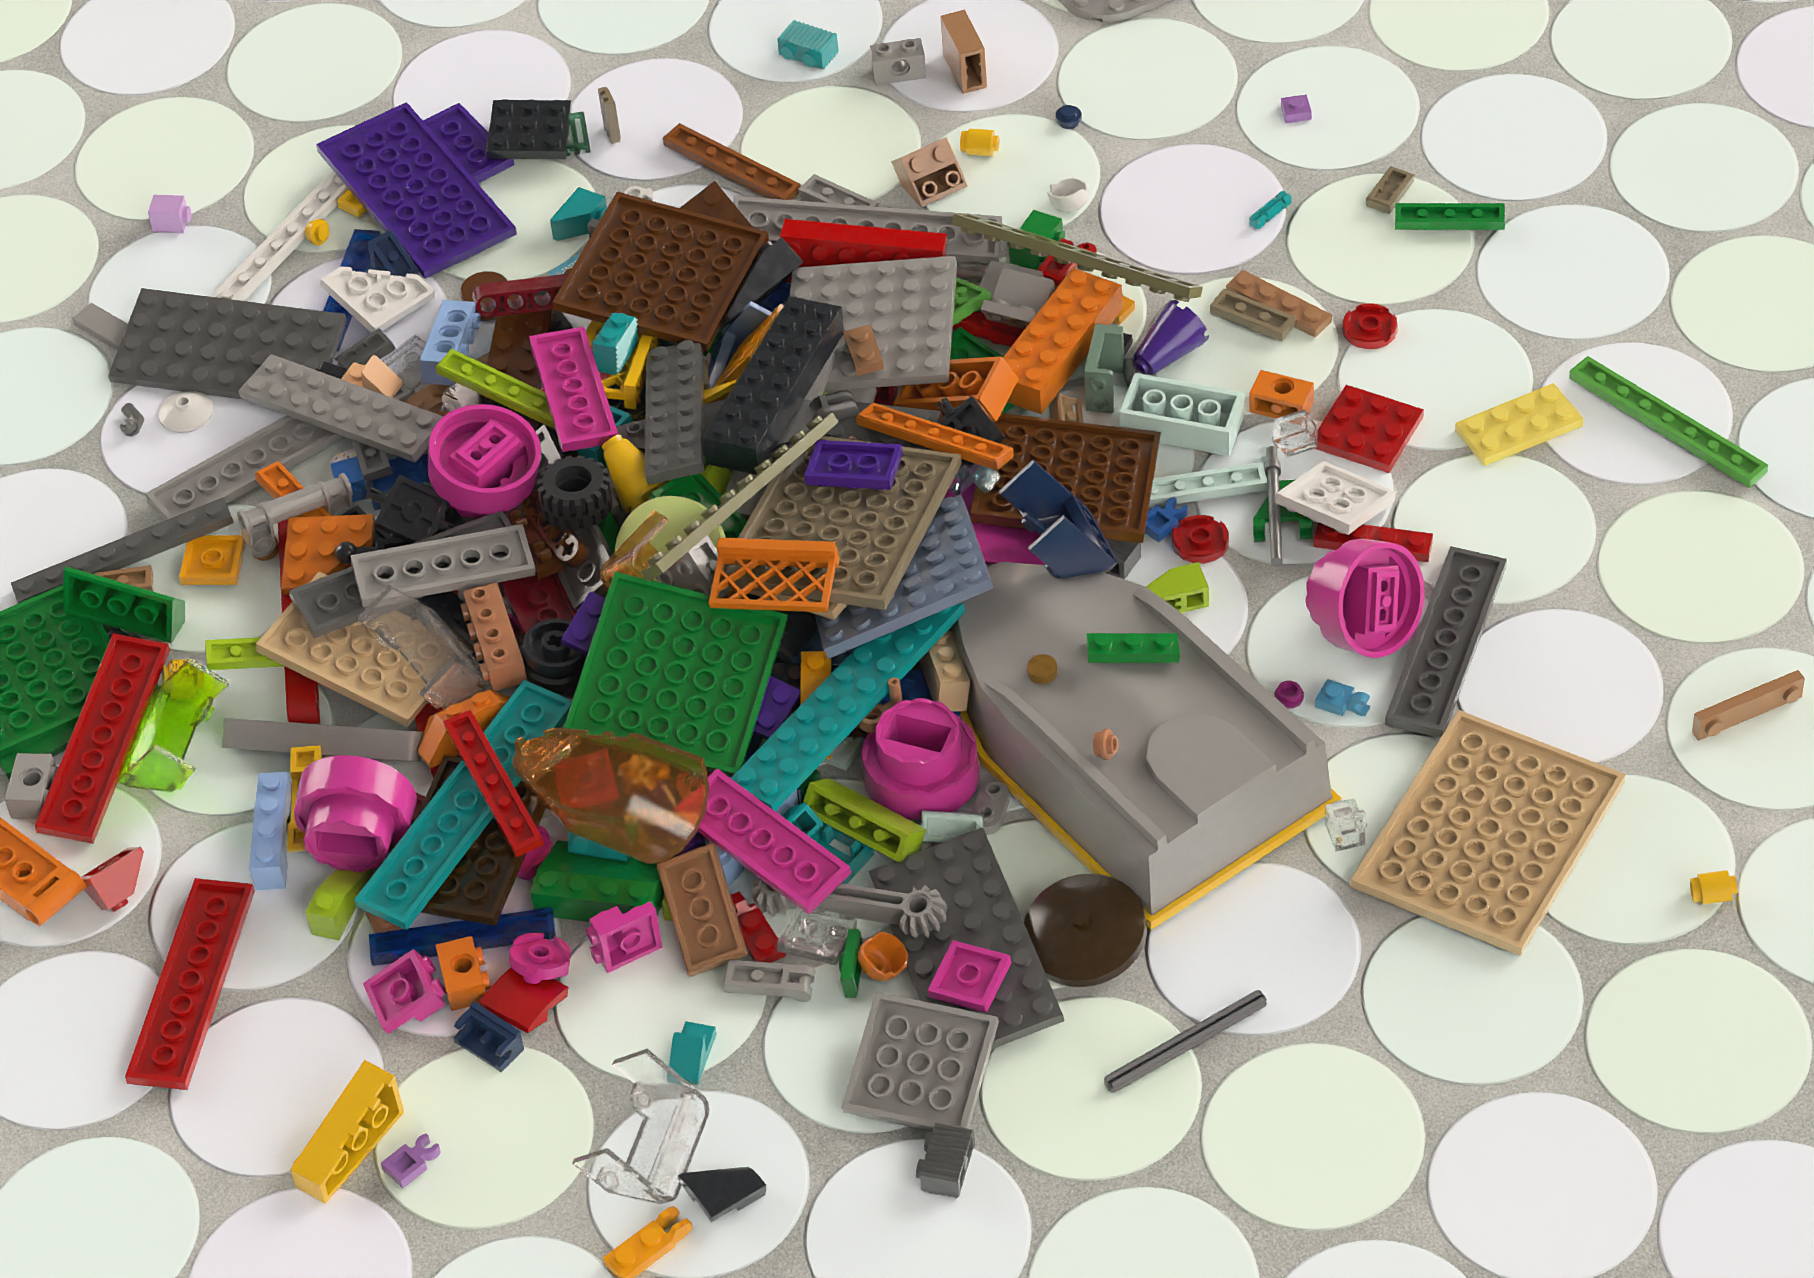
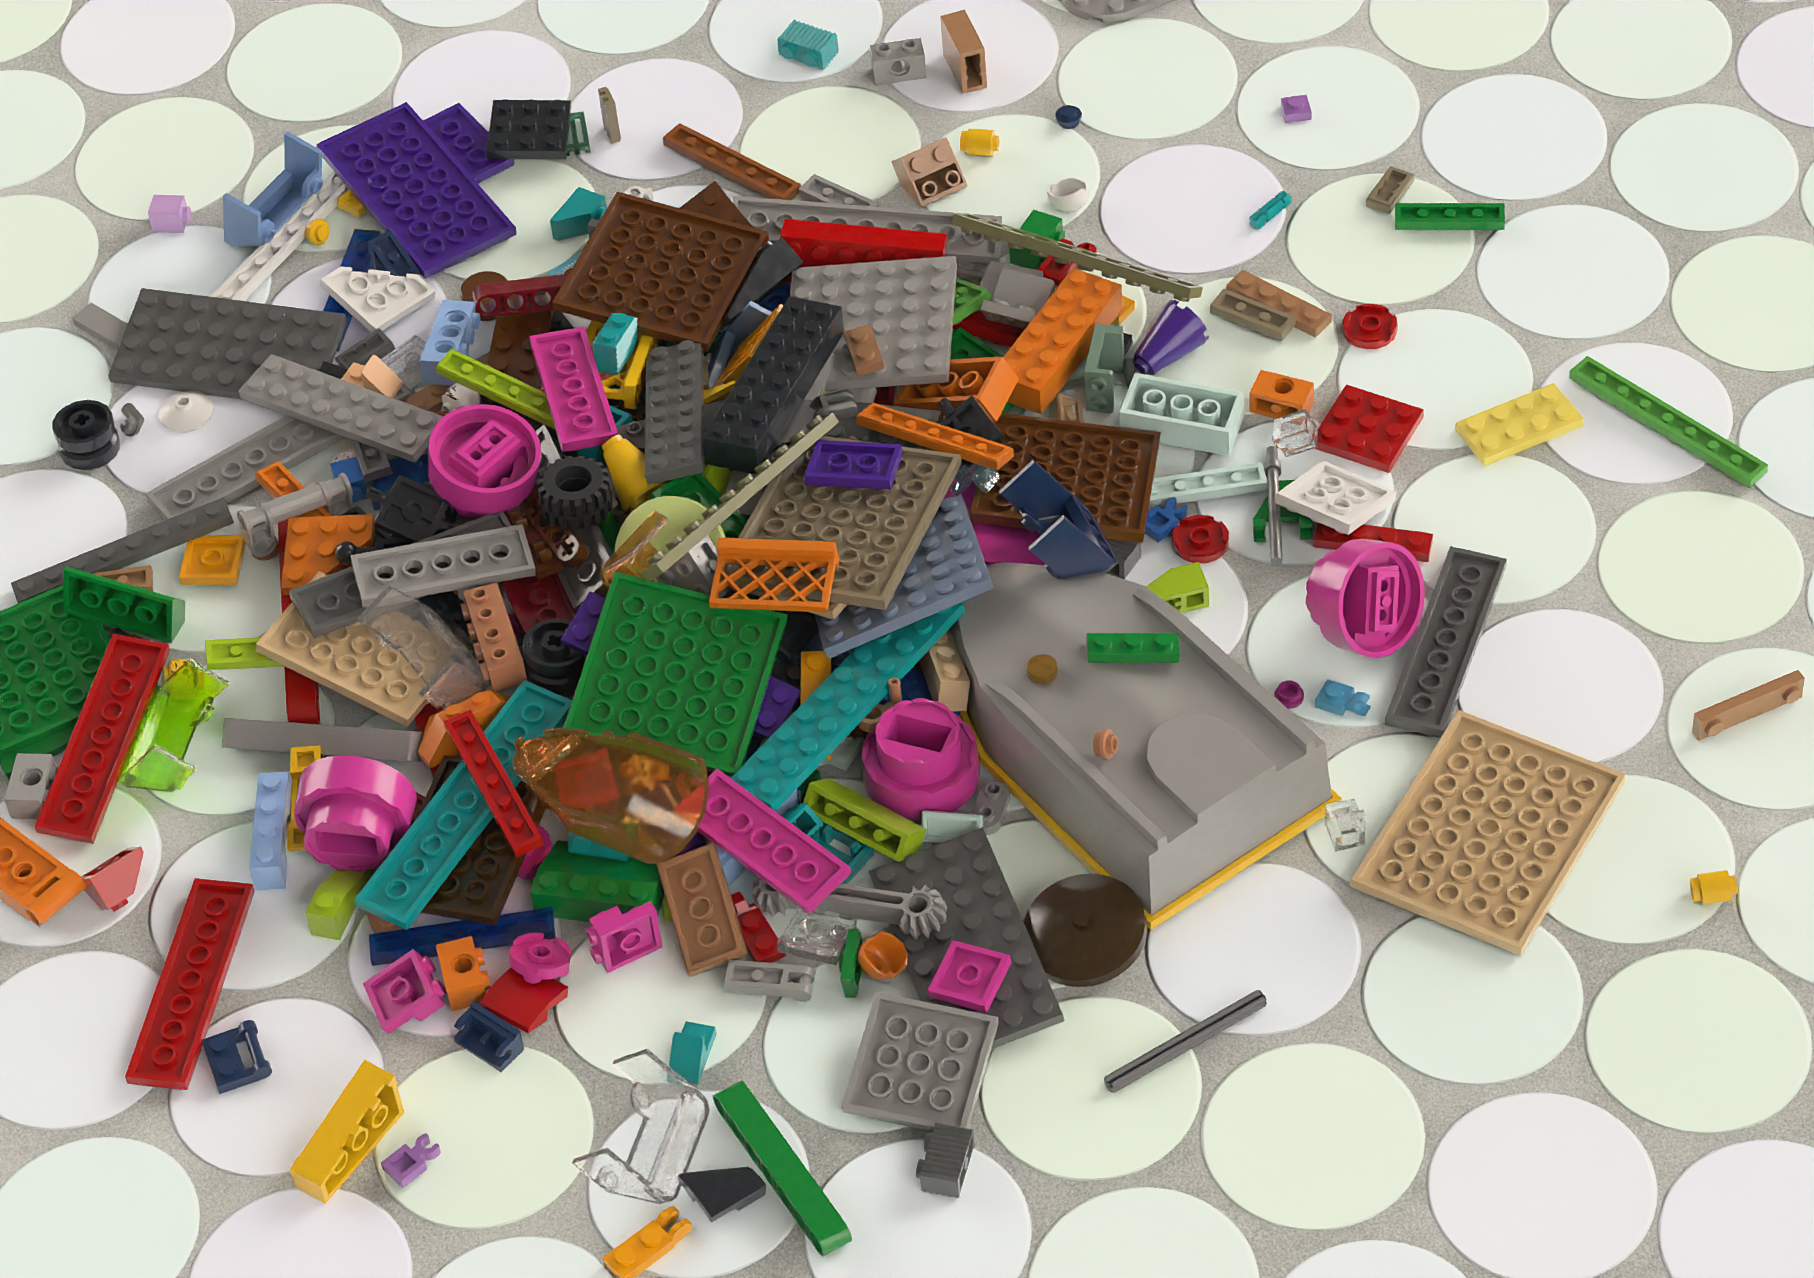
(86, 434): none -> black wheel
(227, 1062): none -> dark blue plate
(279, 201): none -> medium blue windscreen
(782, 1168): none -> green beam

